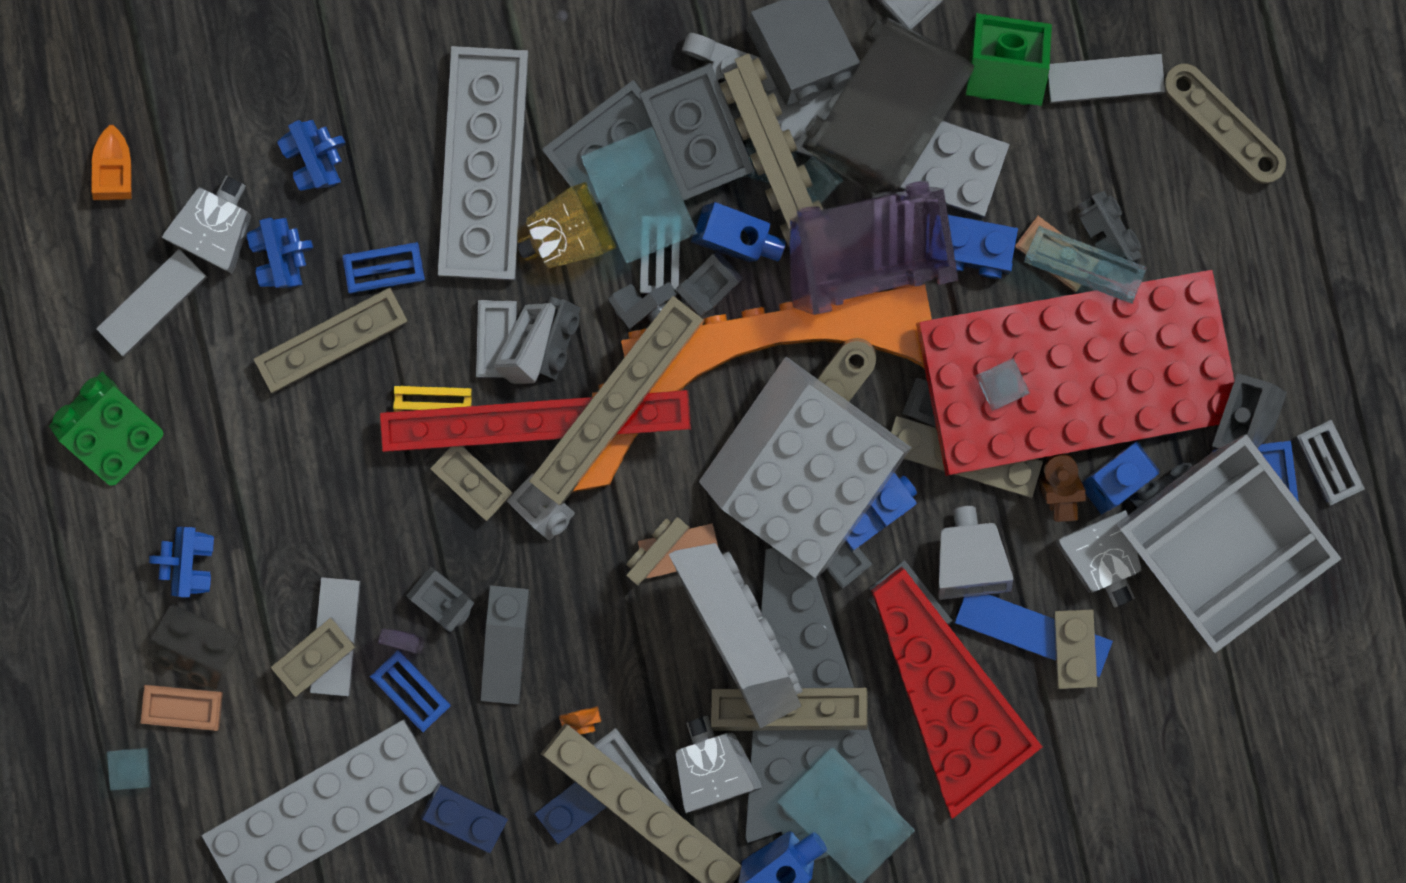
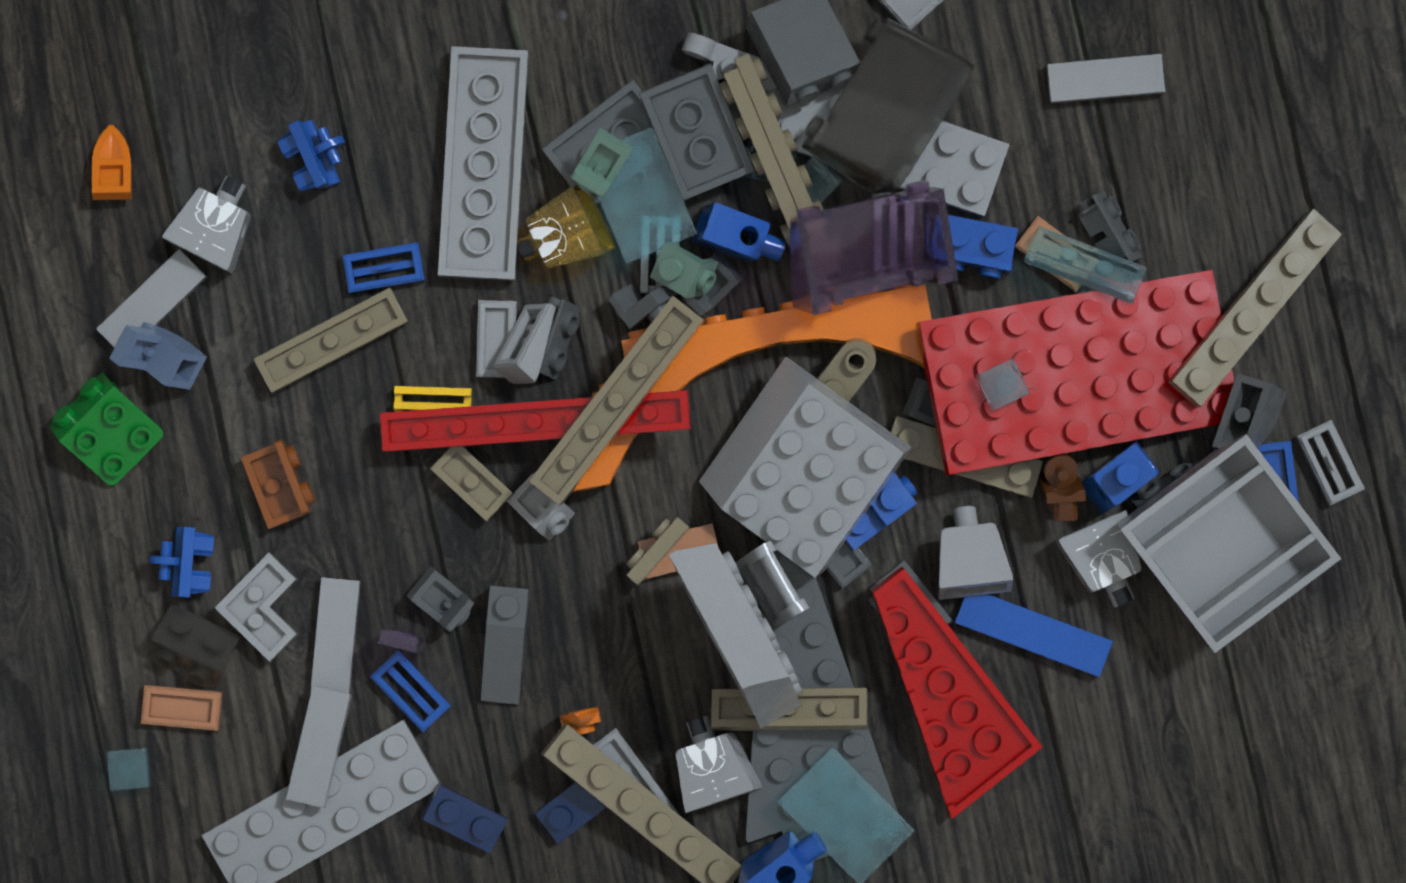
(159, 353): none -> sand blue brick
(250, 610): none -> light grey plate
(277, 484): none -> dark orange bracket
(283, 250): blue hips -> none
(313, 657): dark tan plate -> none
(319, 747): none -> light grey tile
(601, 163): none -> sand green bracket
(684, 271): none -> sand green bracket
(770, 586): none -> light grey plate
(1009, 59): green slope -> none
(1075, 649): dark tan plate -> none
(1224, 123): dark tan plate -> none
(1254, 308): none -> dark tan plate

